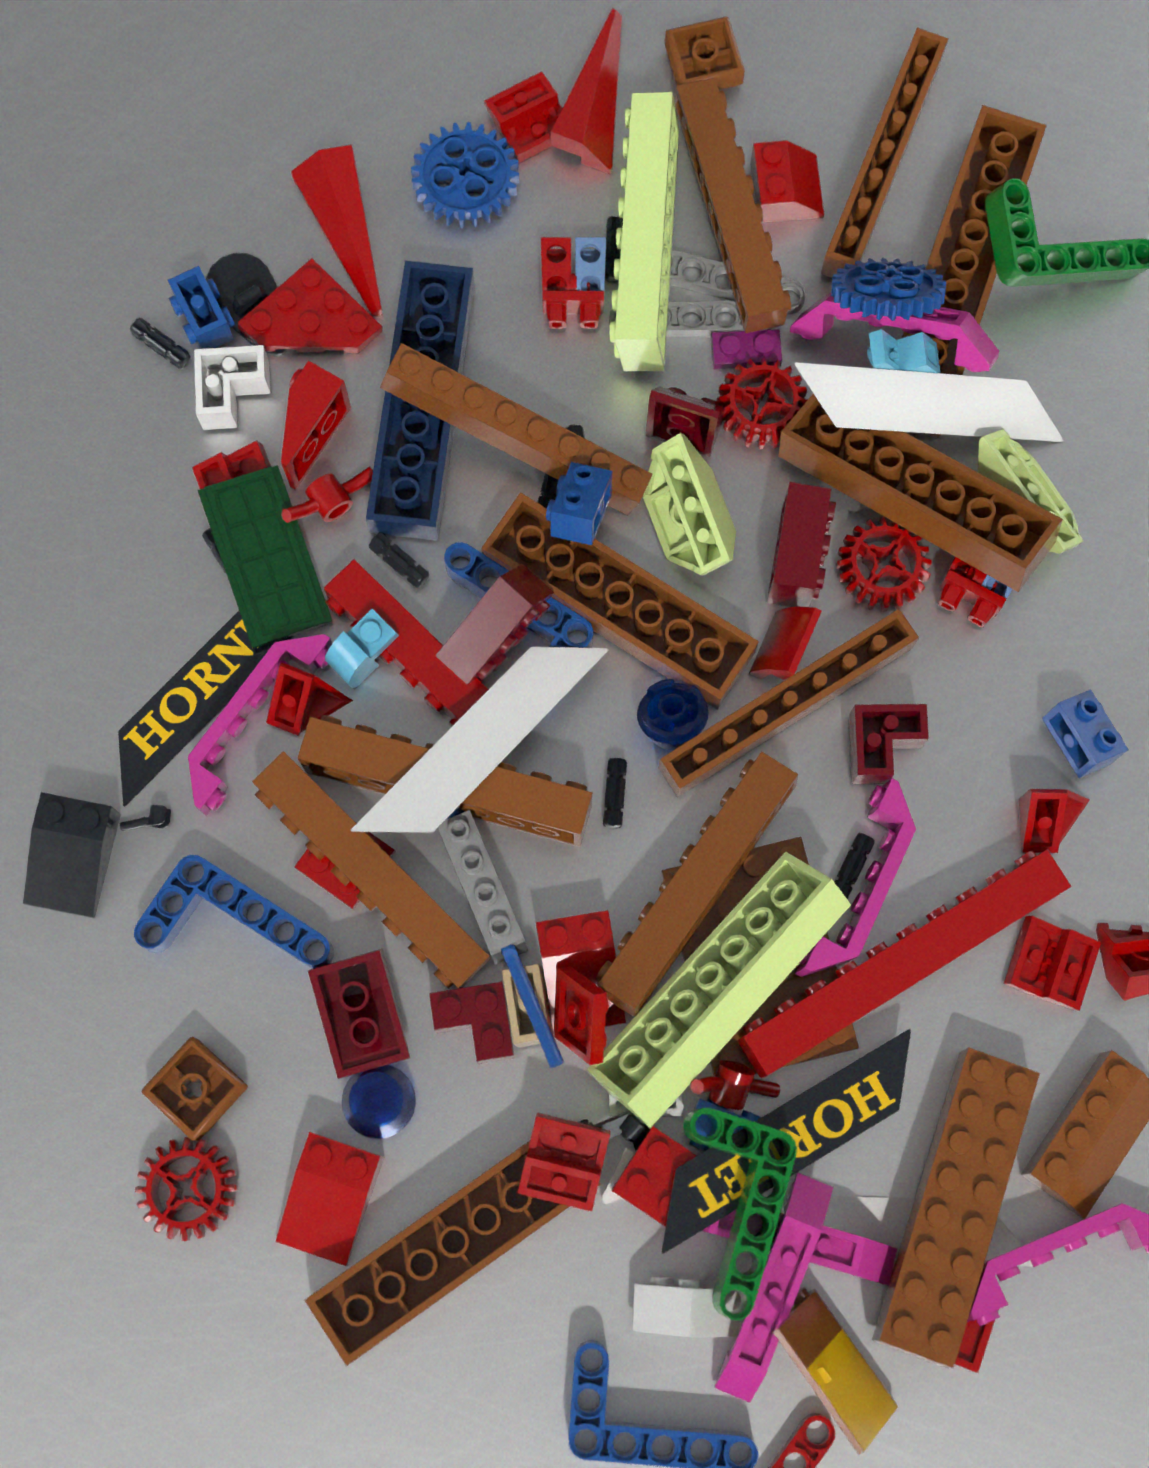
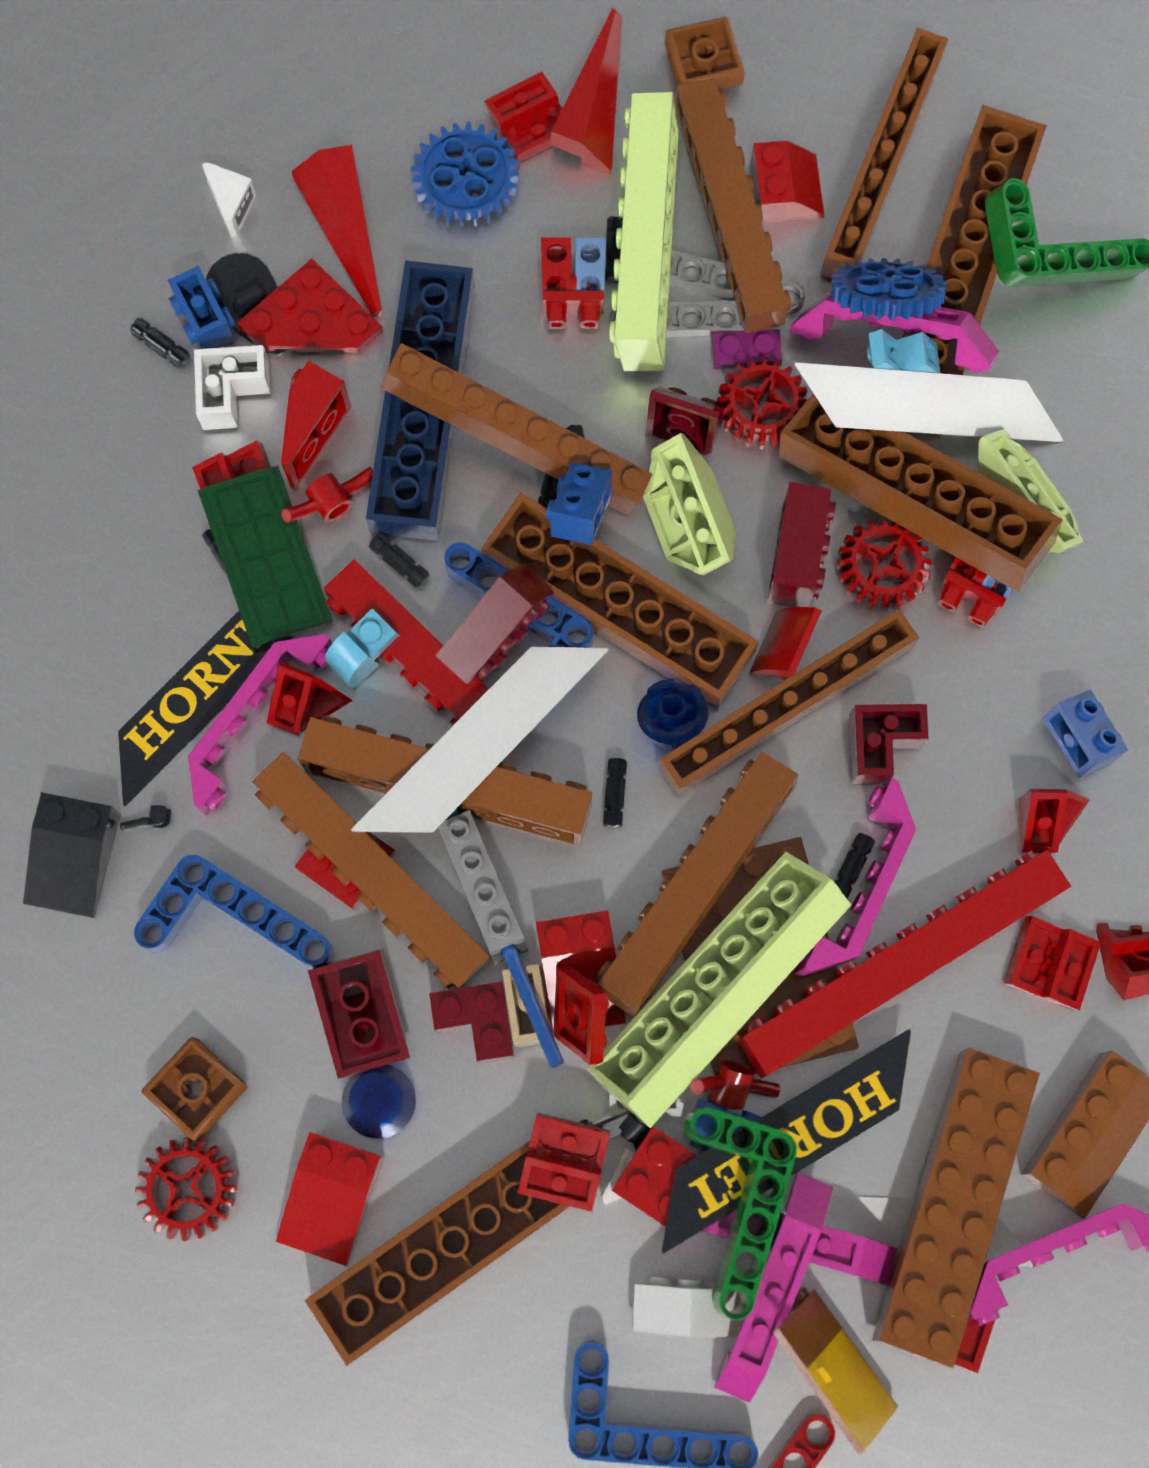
(232, 194): none -> white slope

